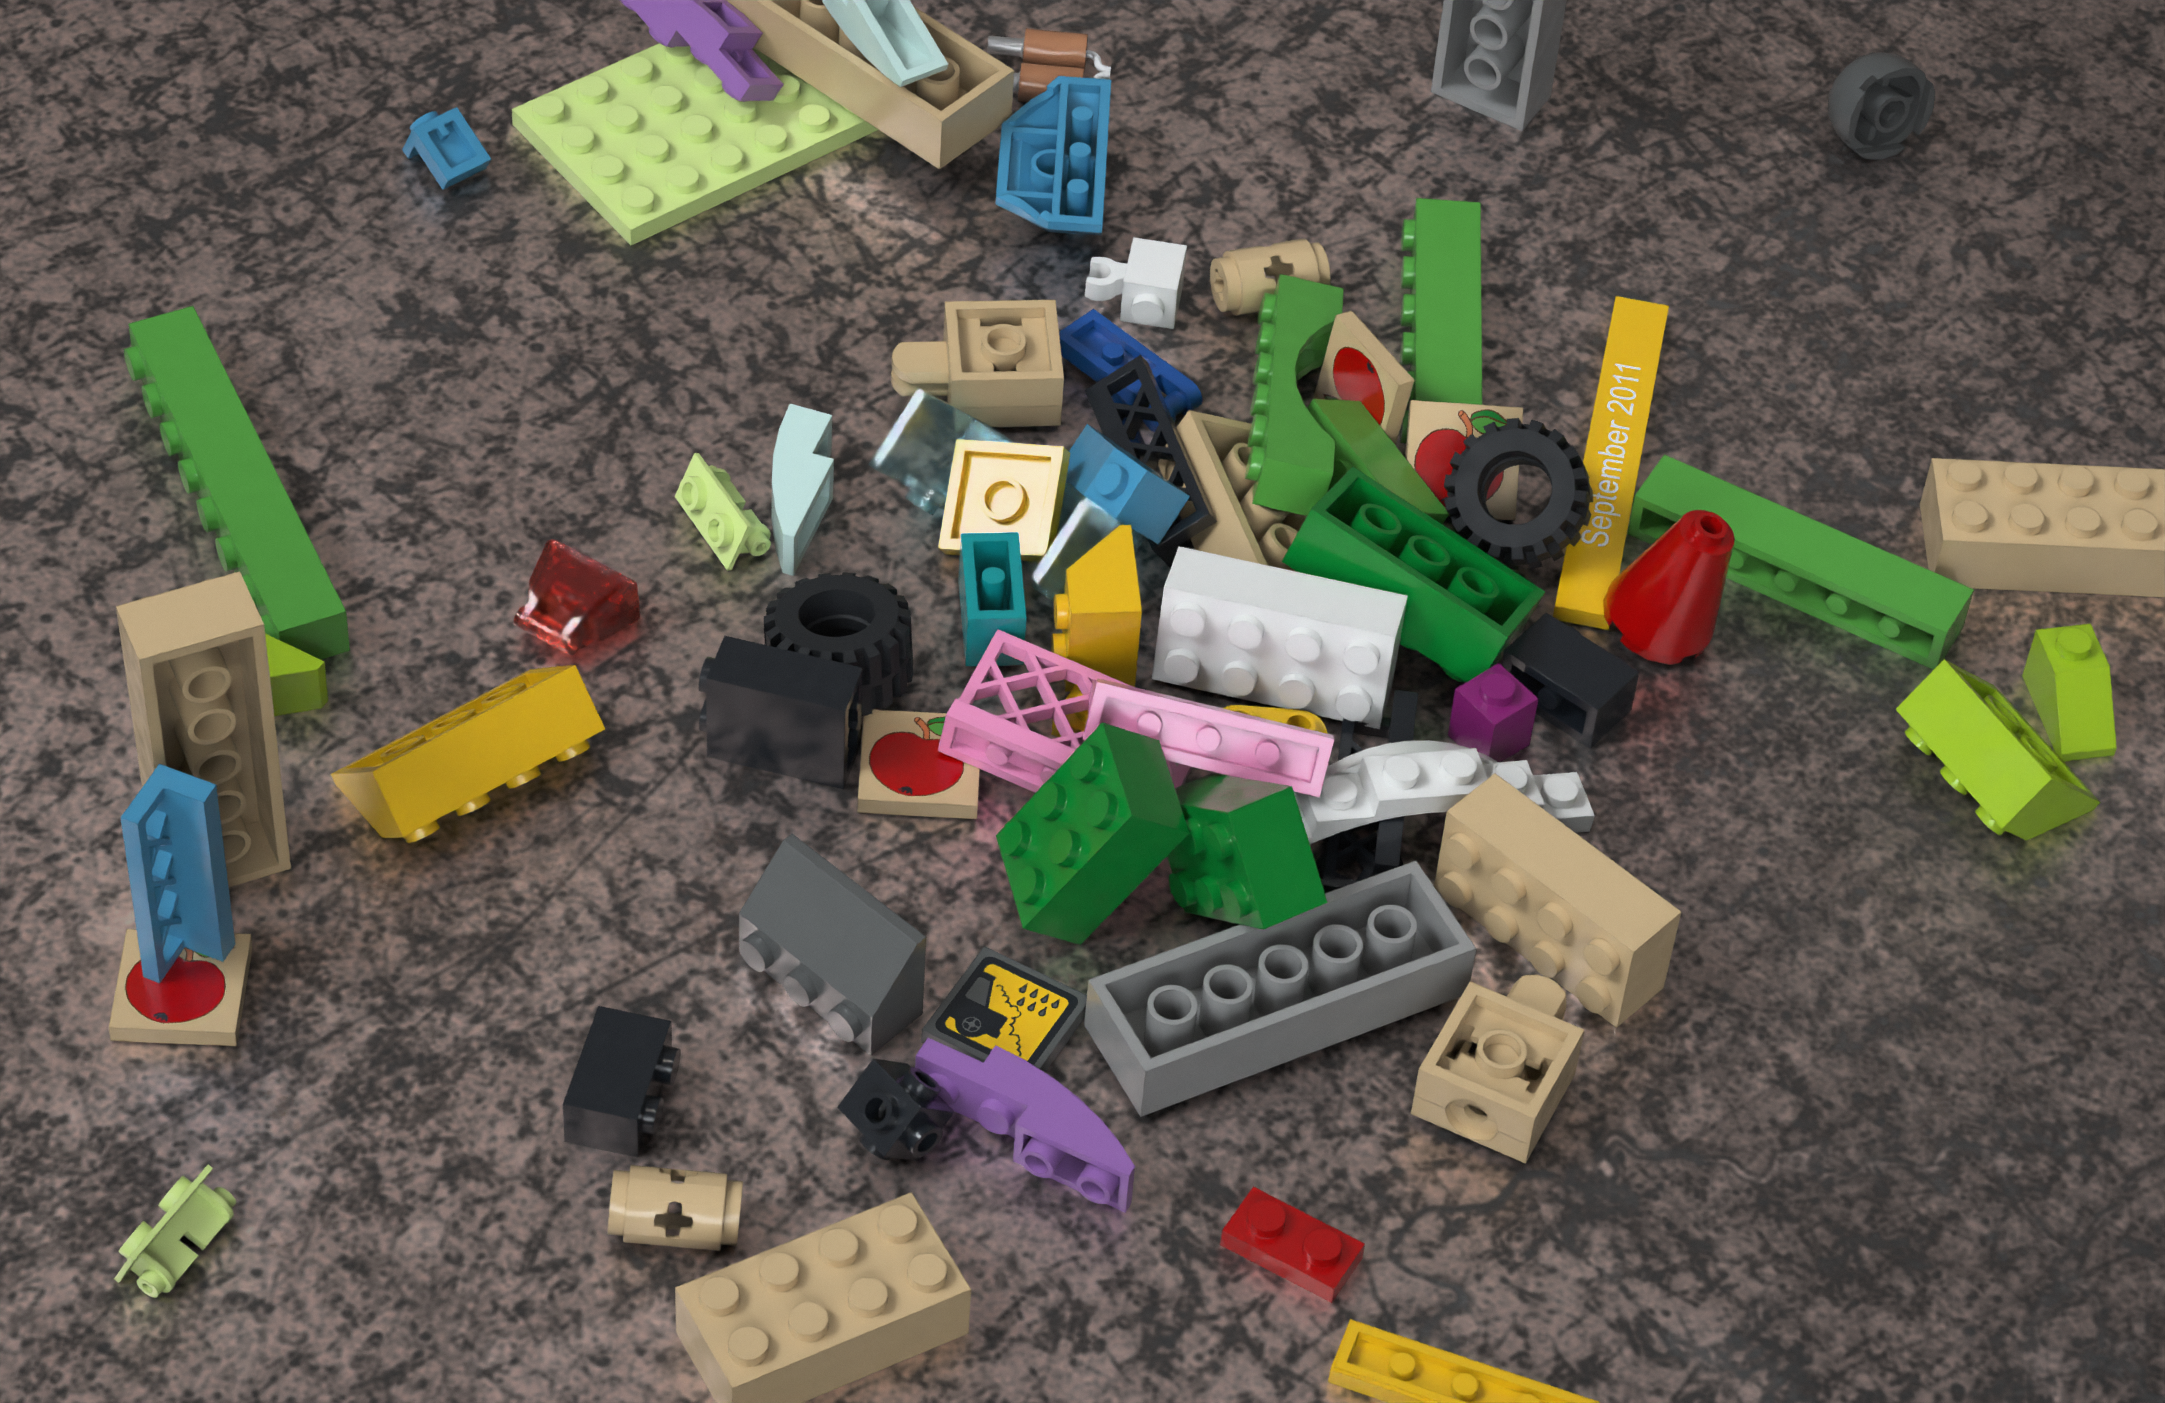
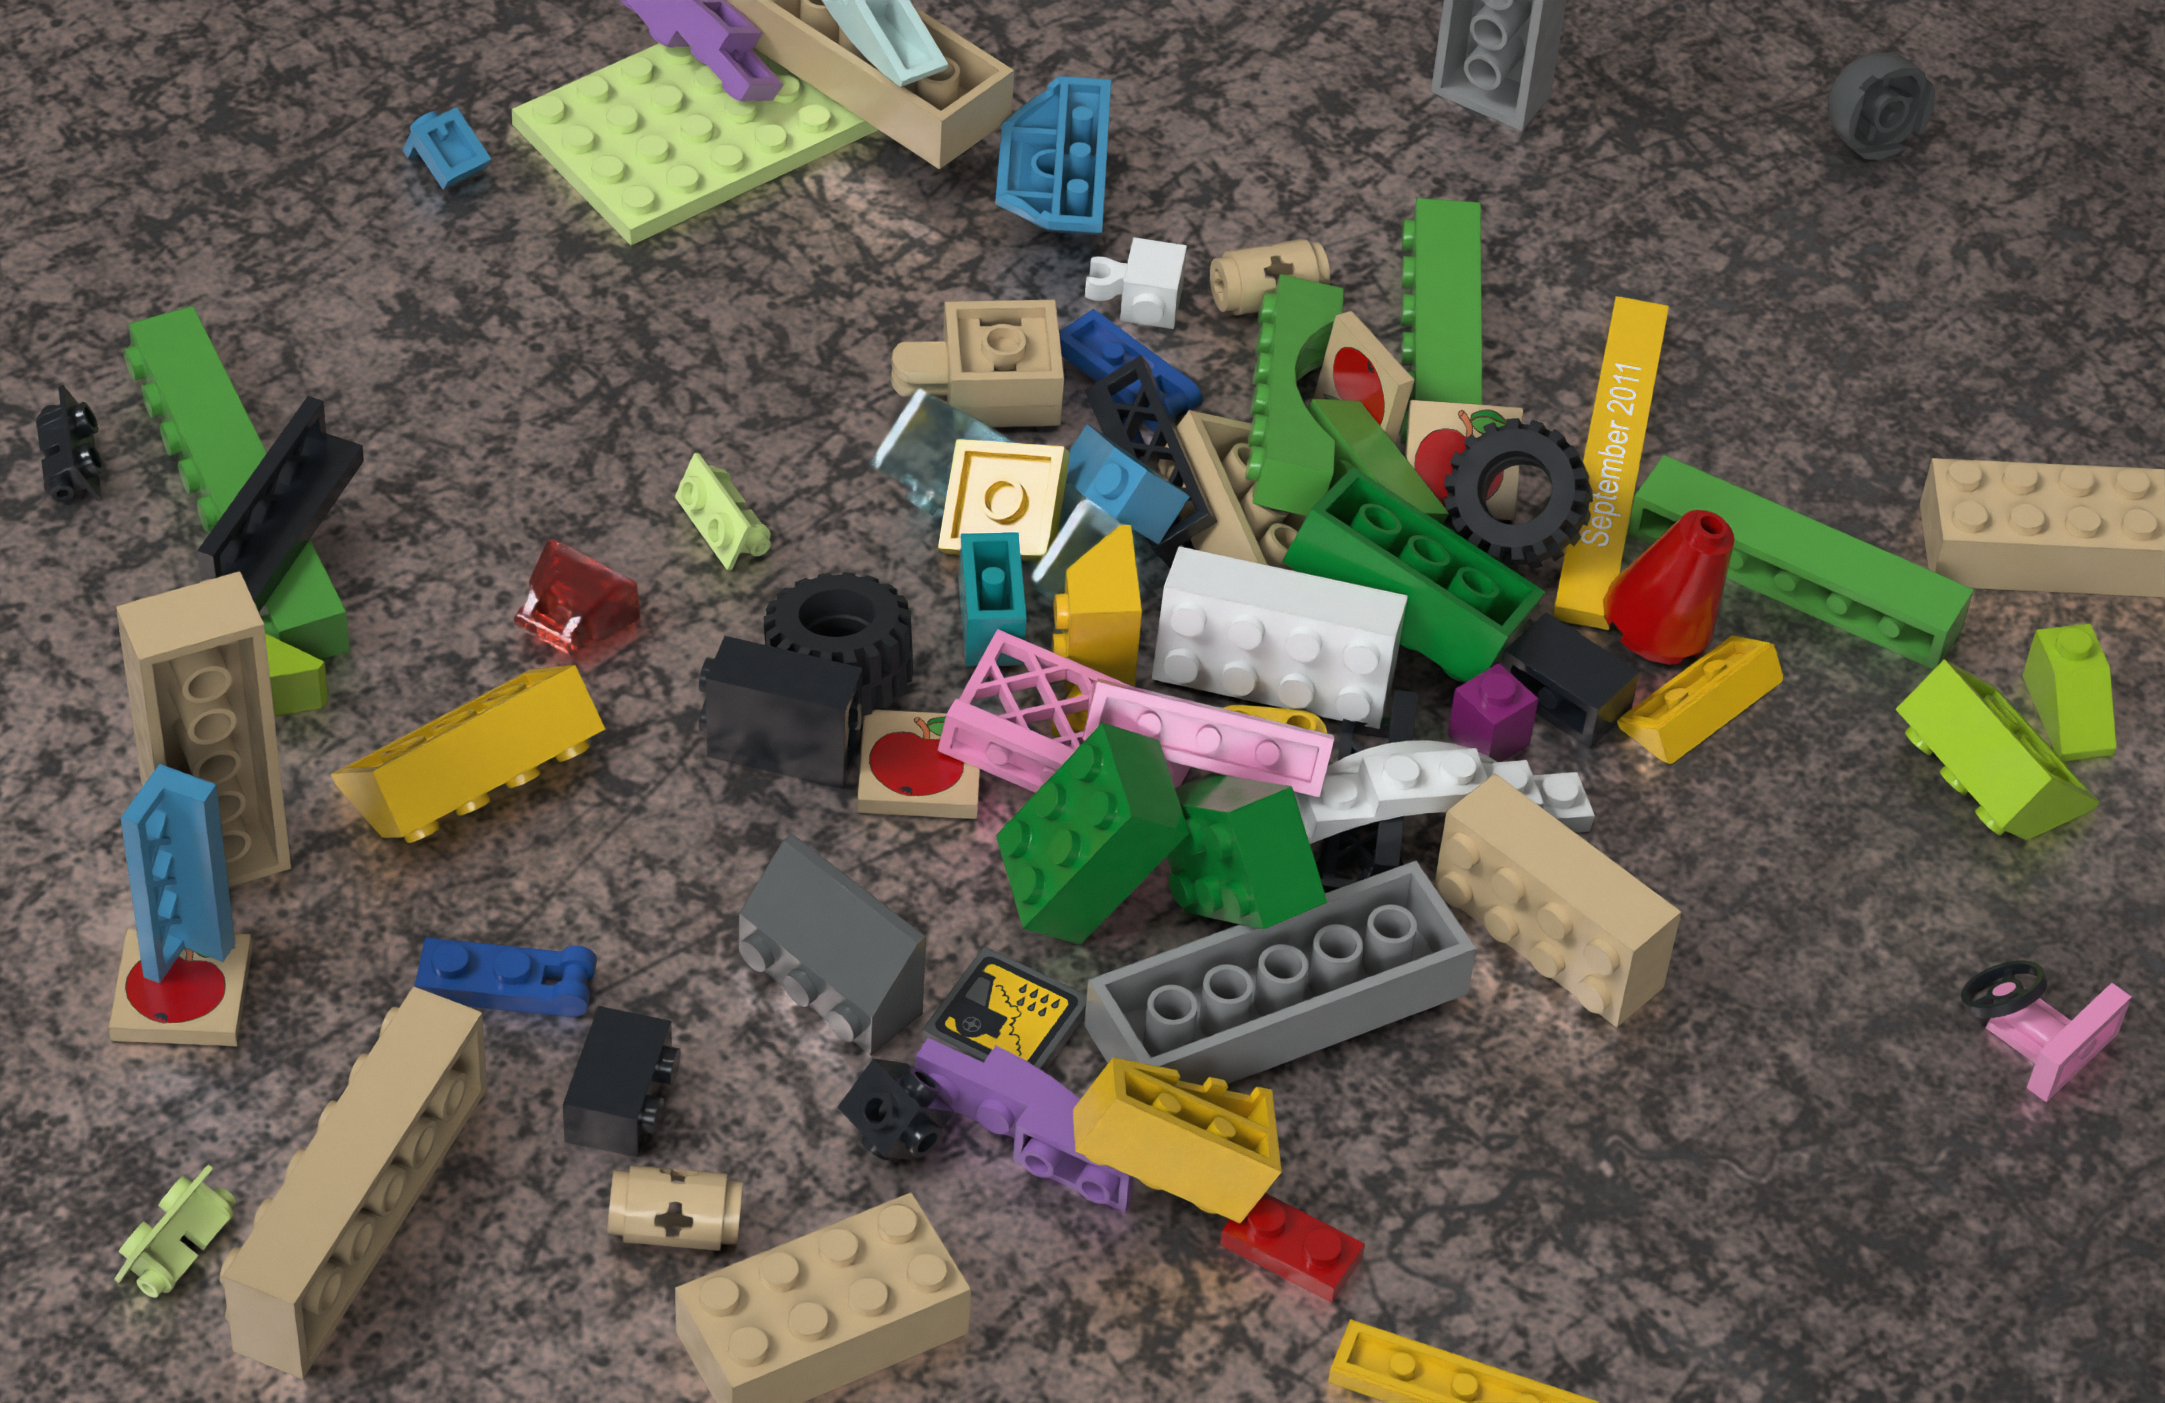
(69, 448): none -> black hinge
(281, 504): none -> black fence
(354, 1182): none -> tan brick
(508, 976): none -> blue plate
(800, 482): light aqua slope -> none
(1046, 57): nougat piece -> none
(1181, 1135): none -> yellow wedge
(1500, 1065): tan brick -> none
(1703, 697): none -> yellow slope
(2040, 1031): none -> bright pink piece

